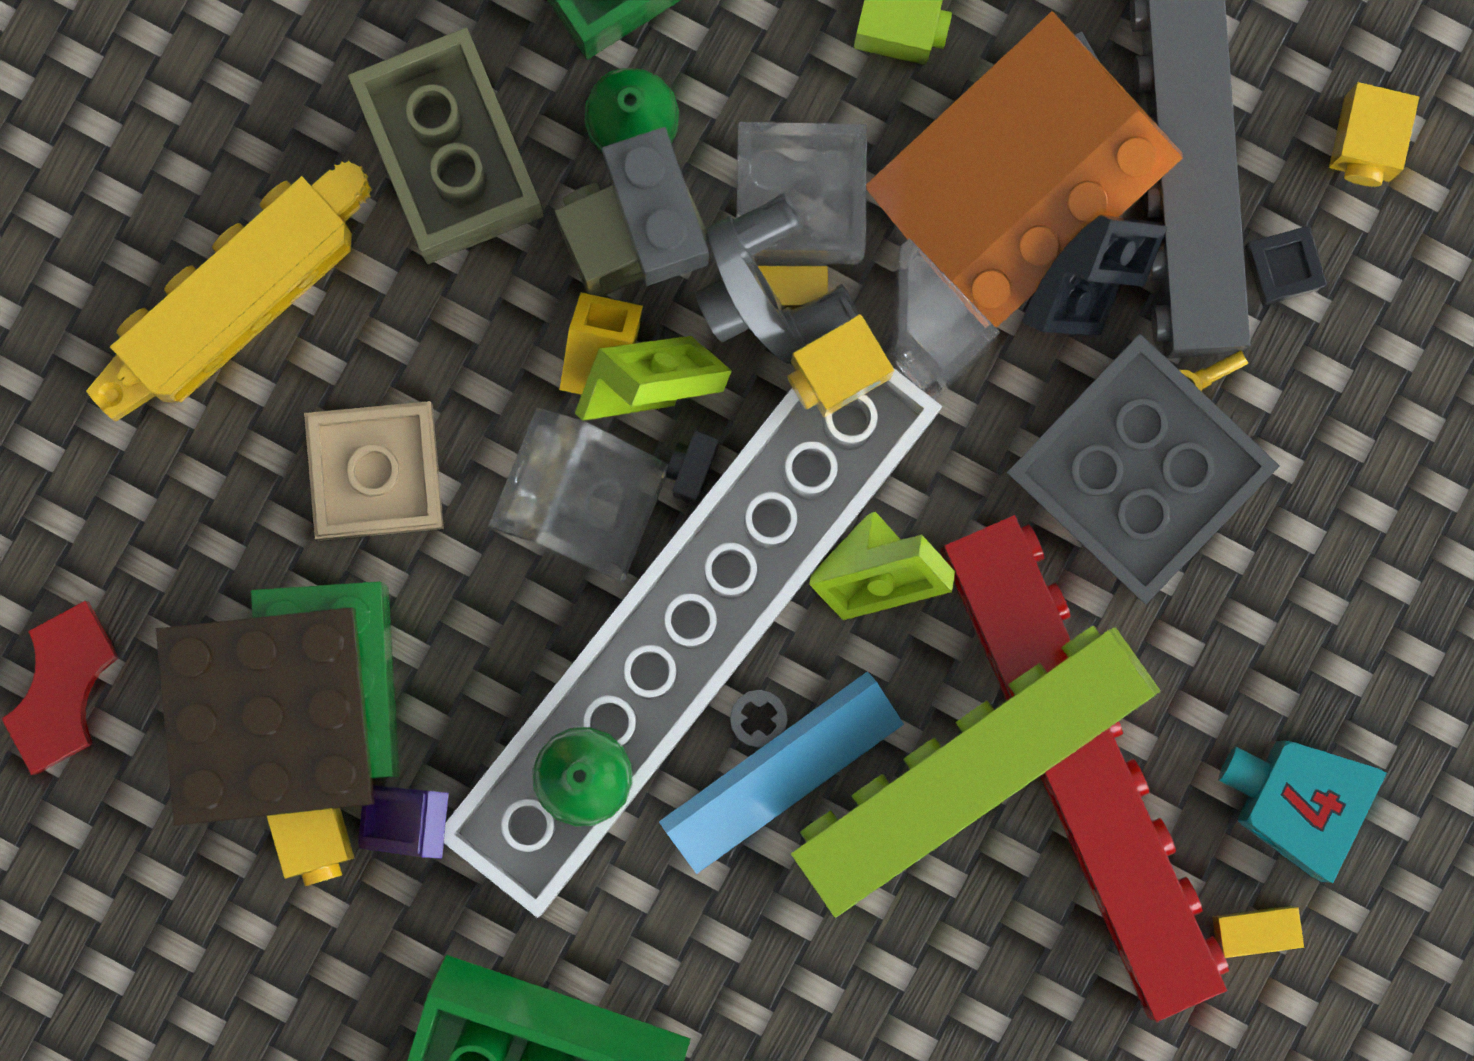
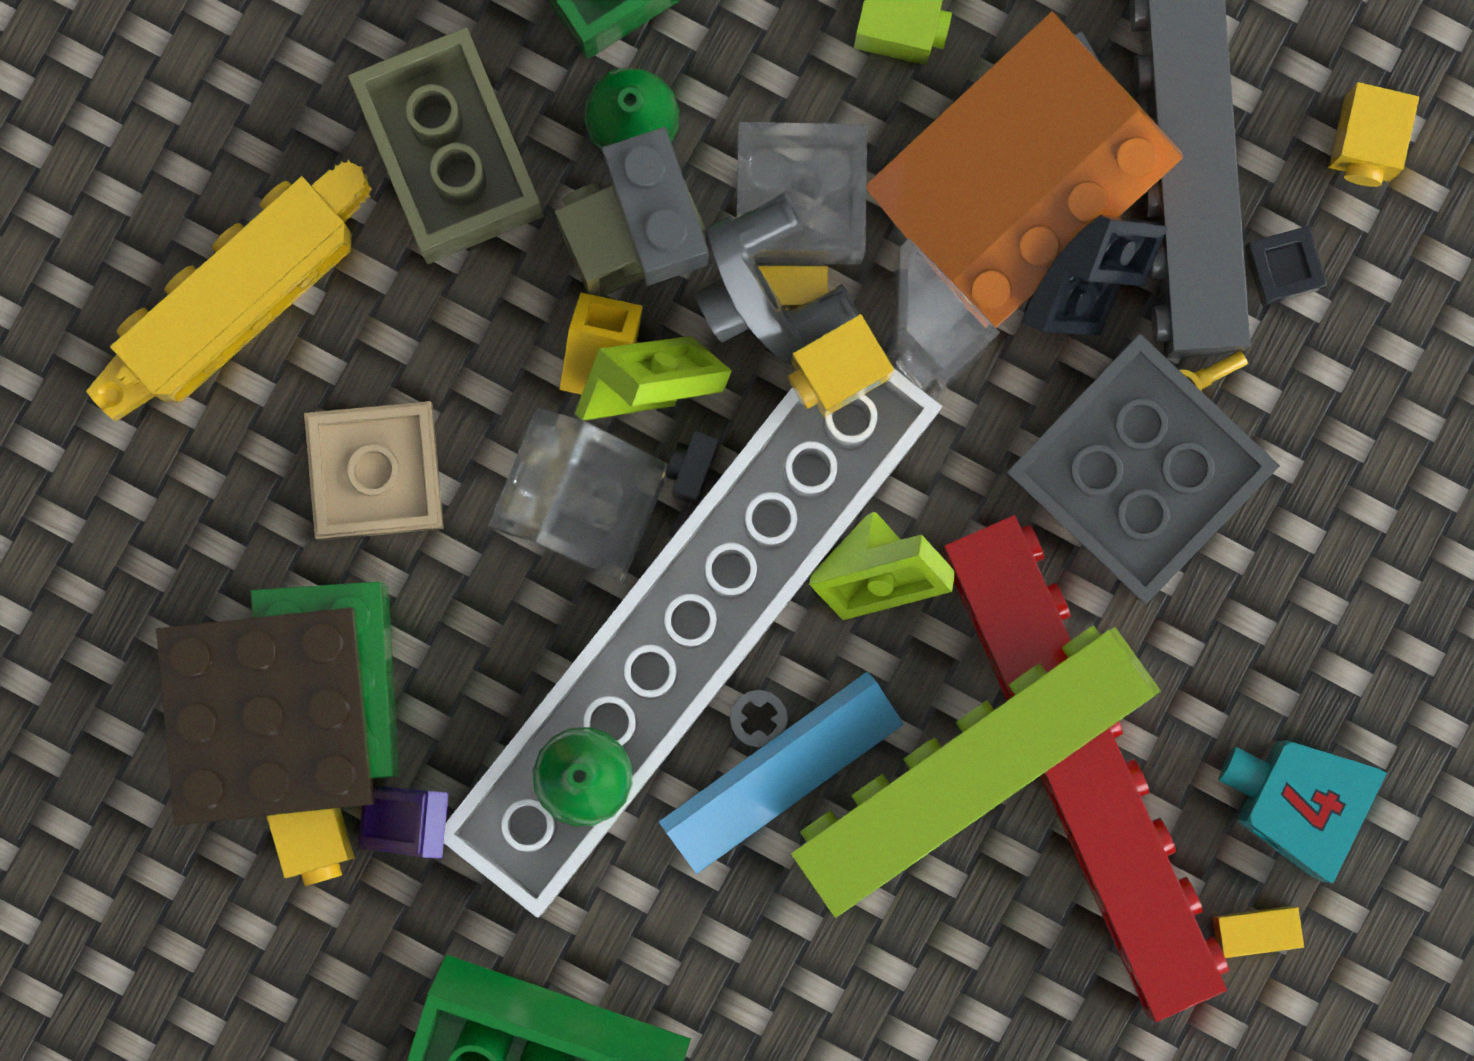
(52, 715): red tile -> none

